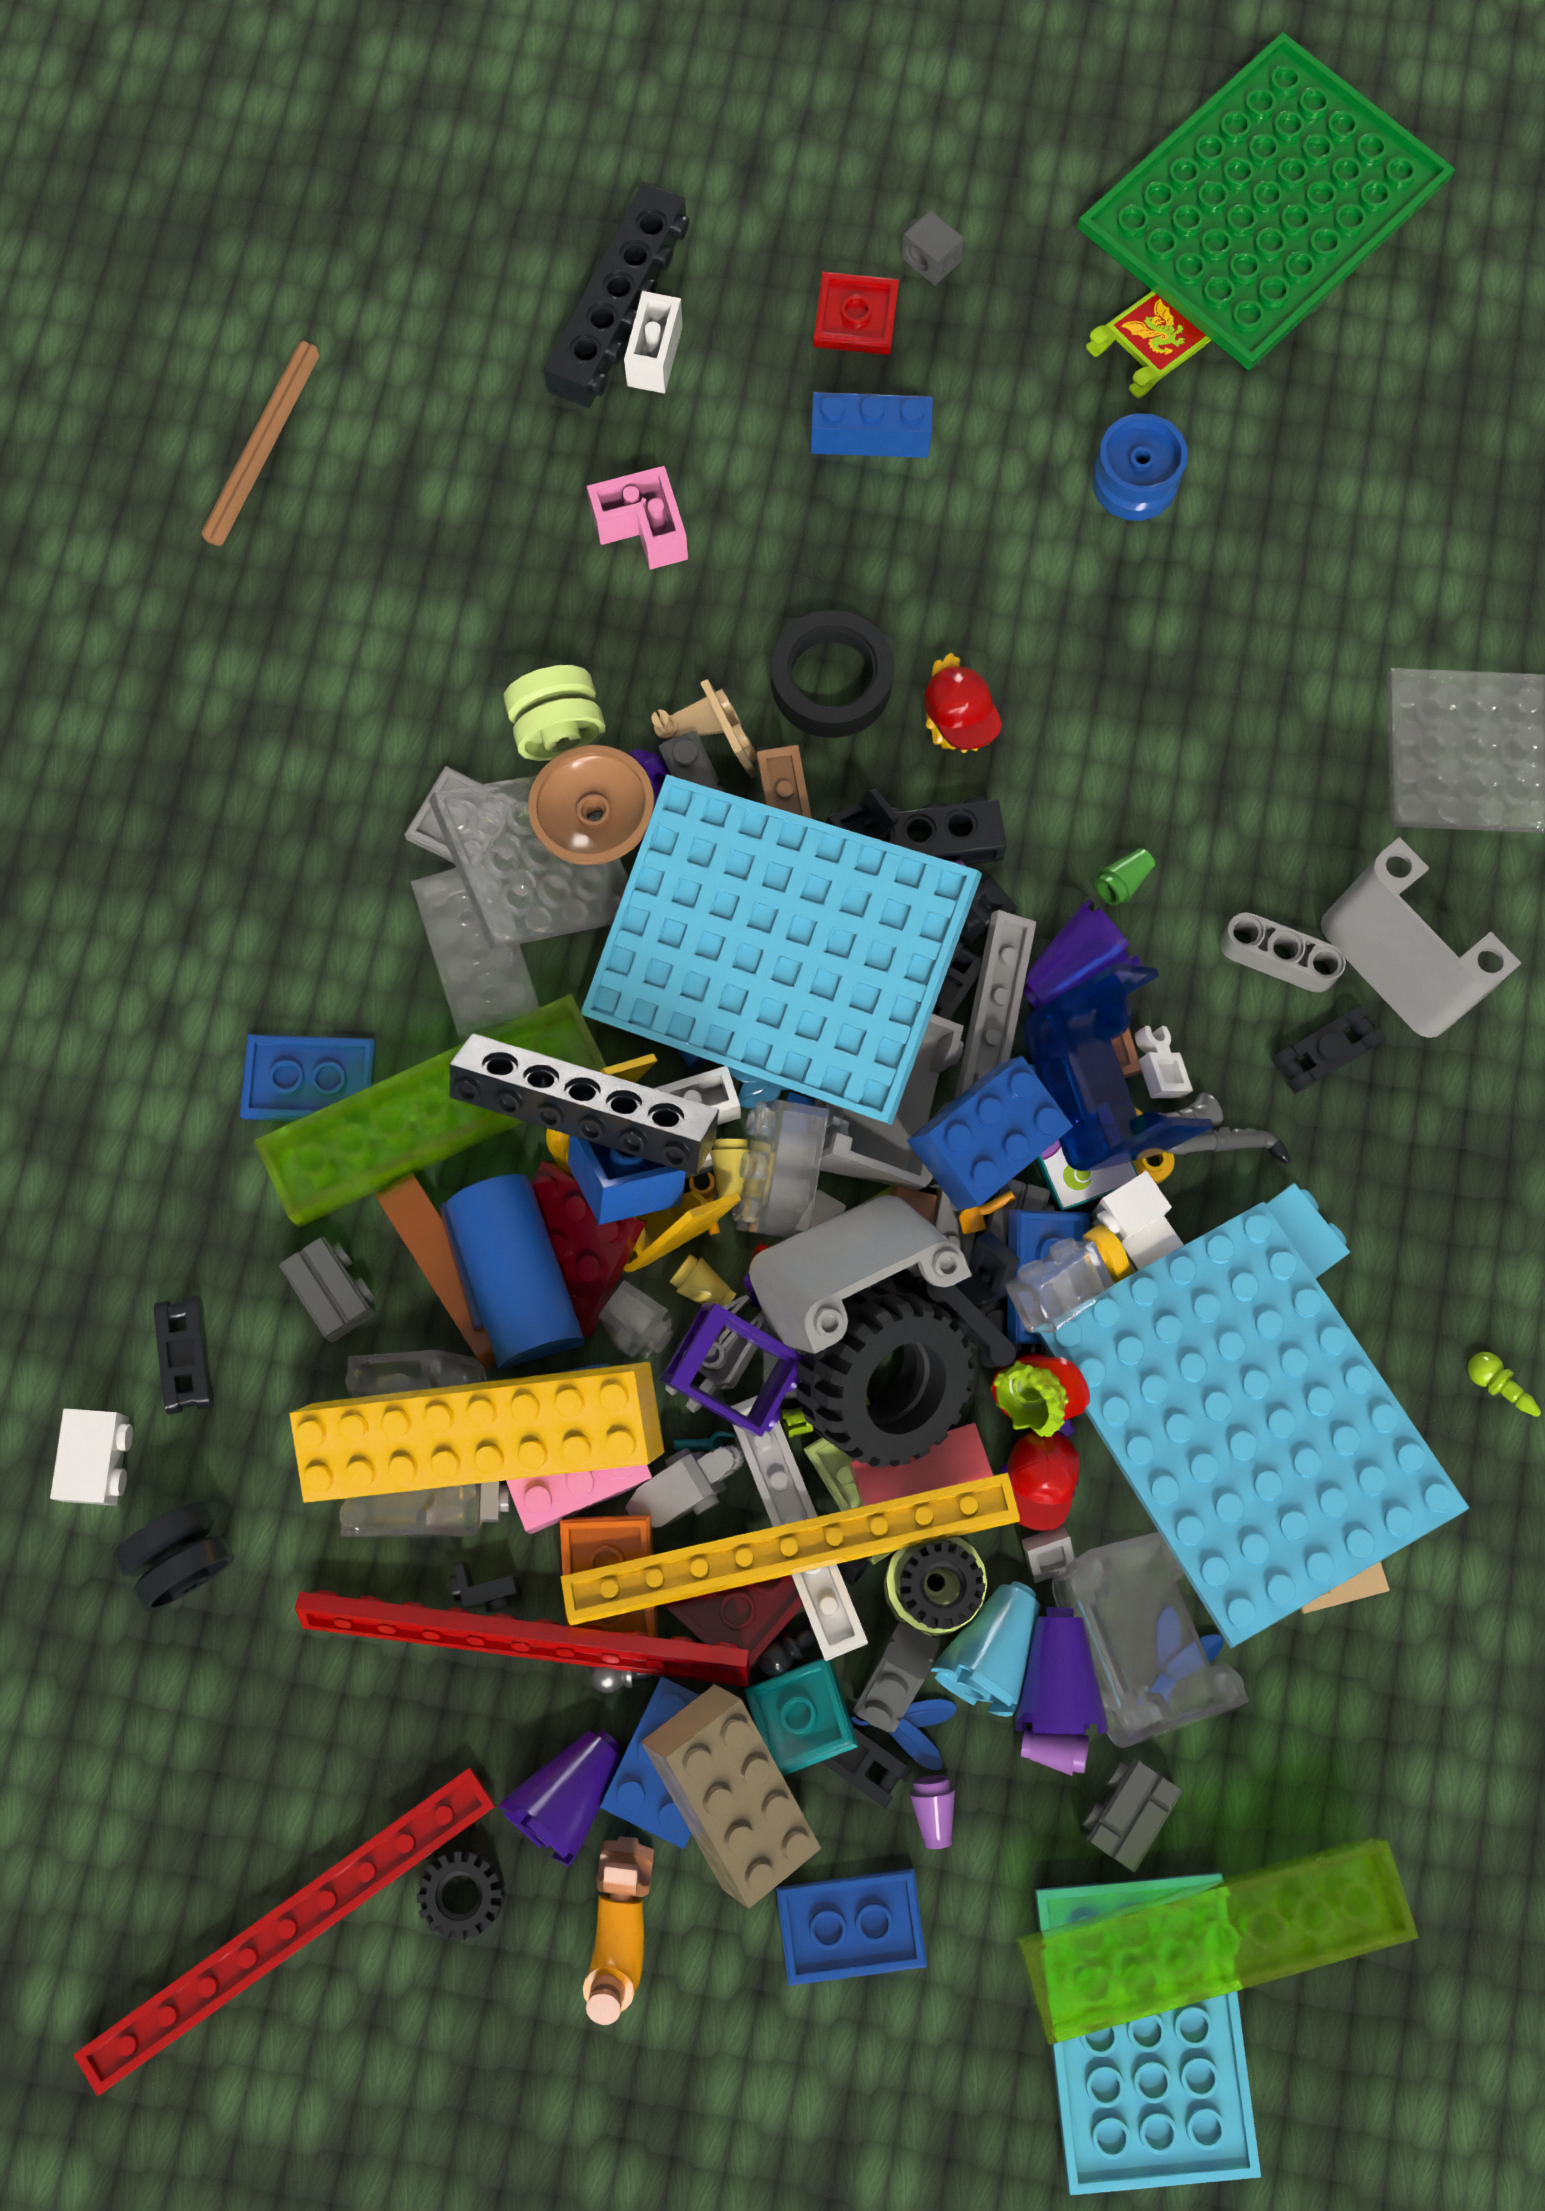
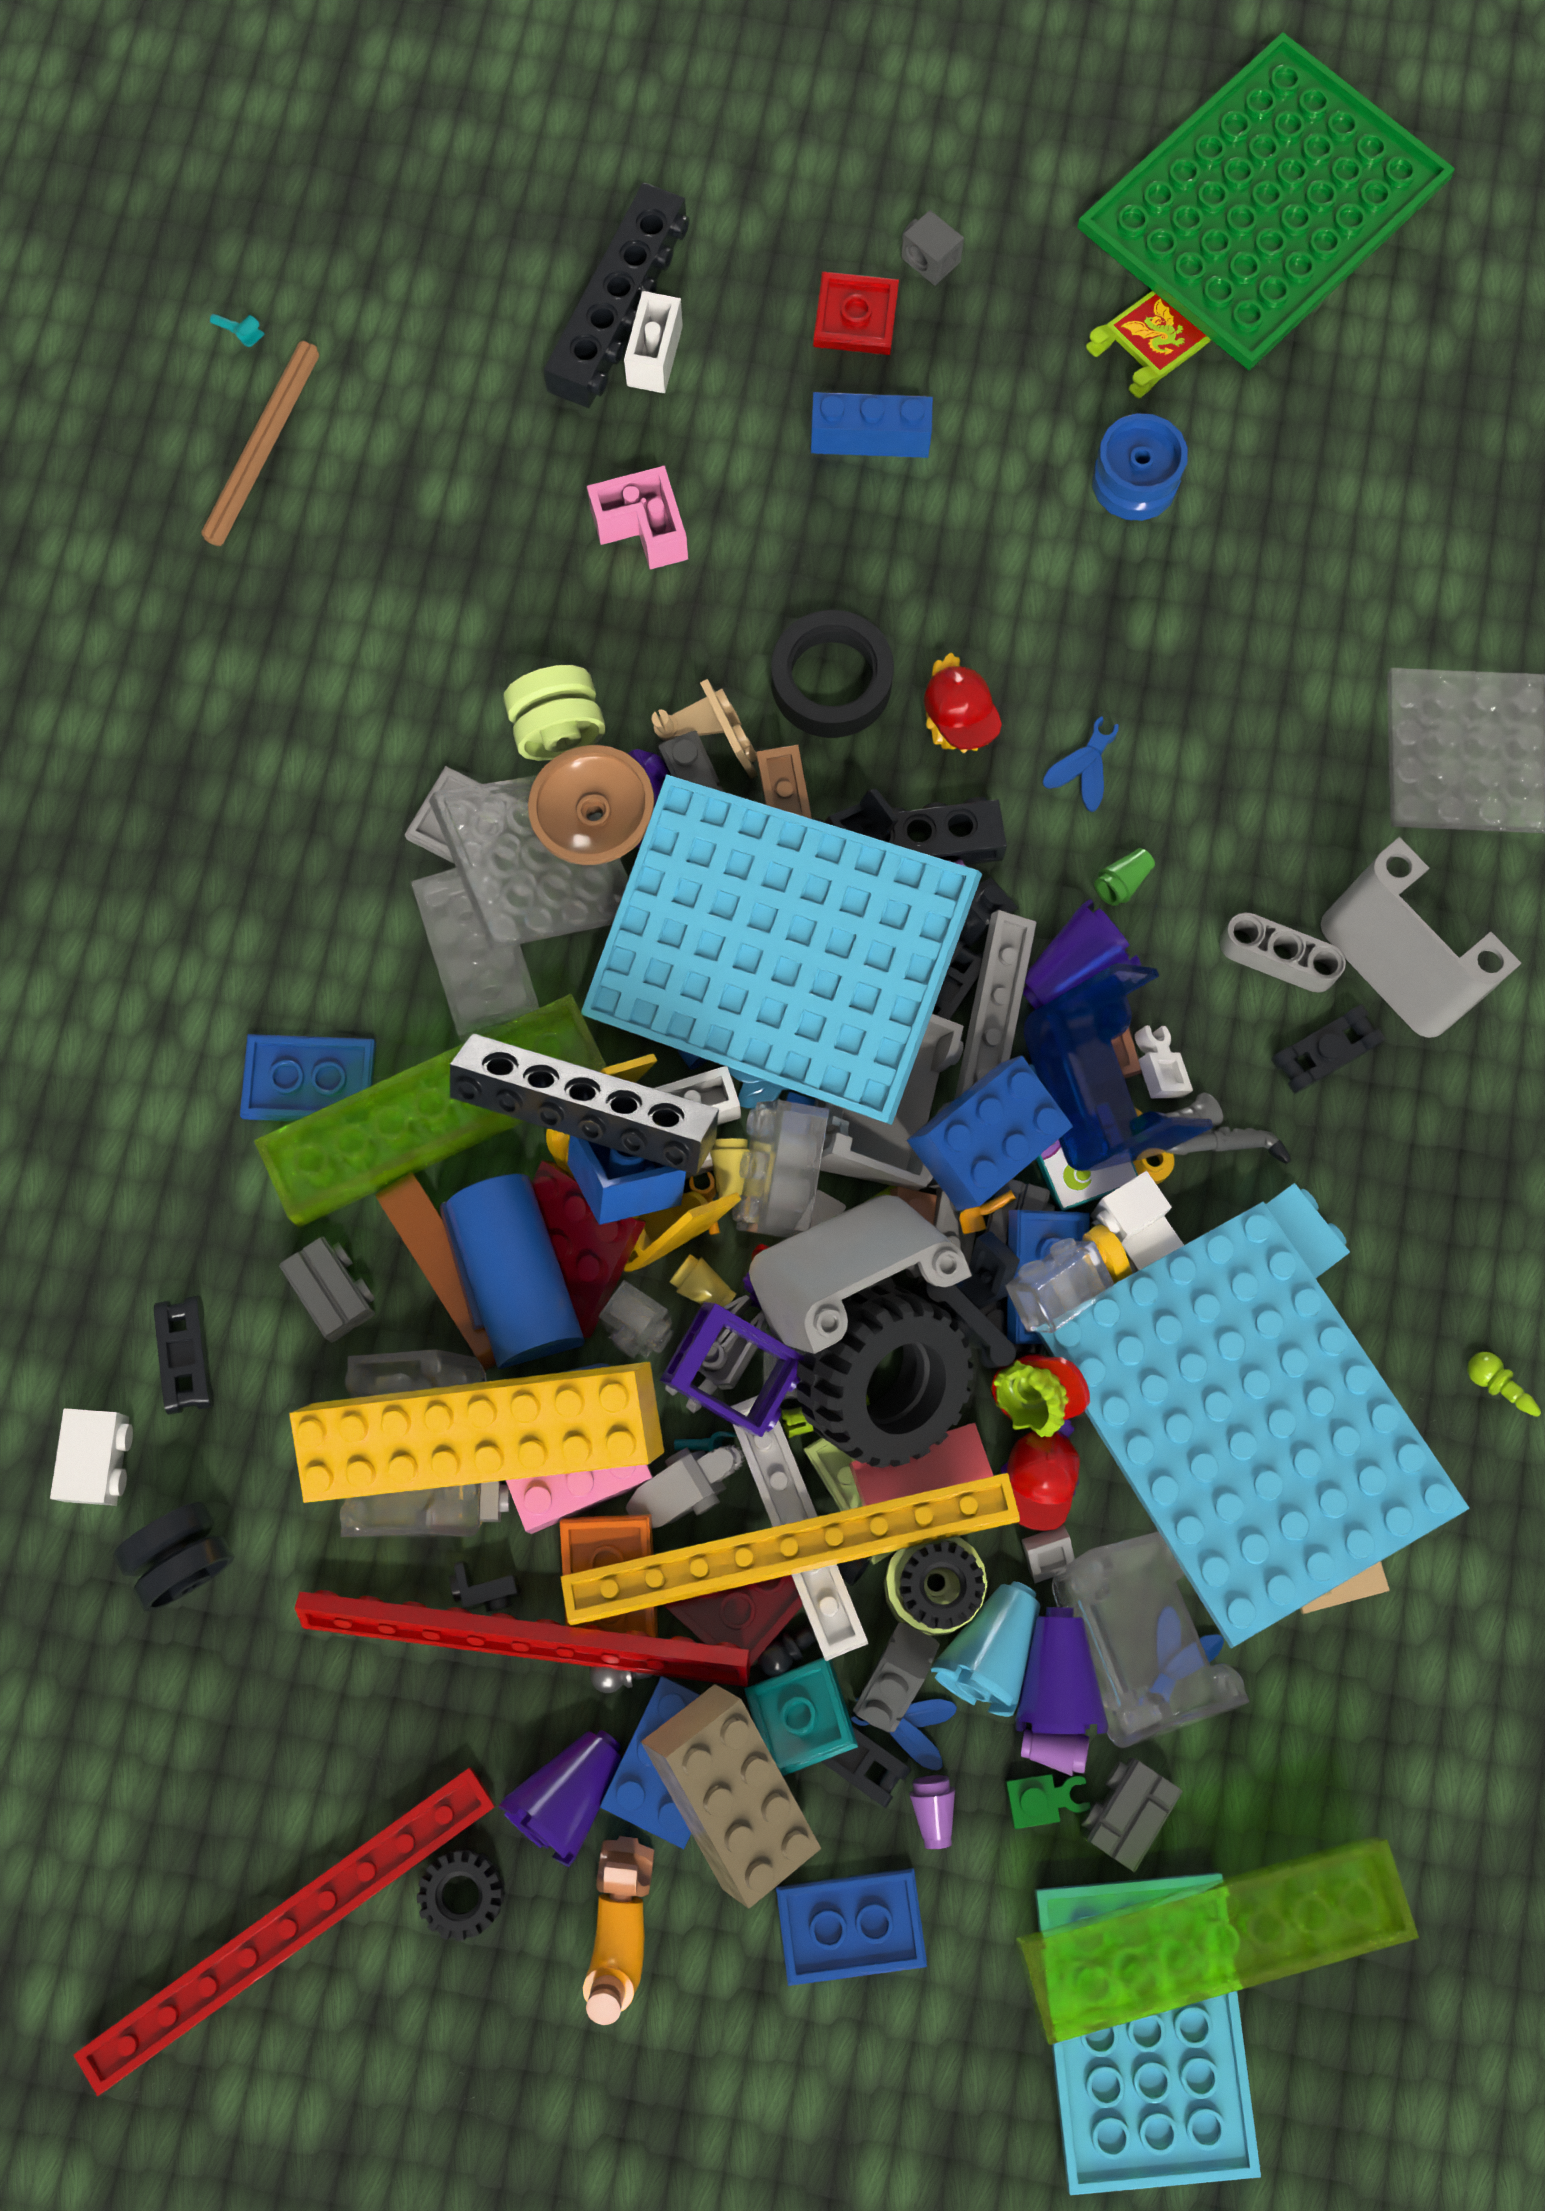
(246, 331): none -> teal hand
(1036, 1800): none -> green plate
(1084, 761): none -> blue piece

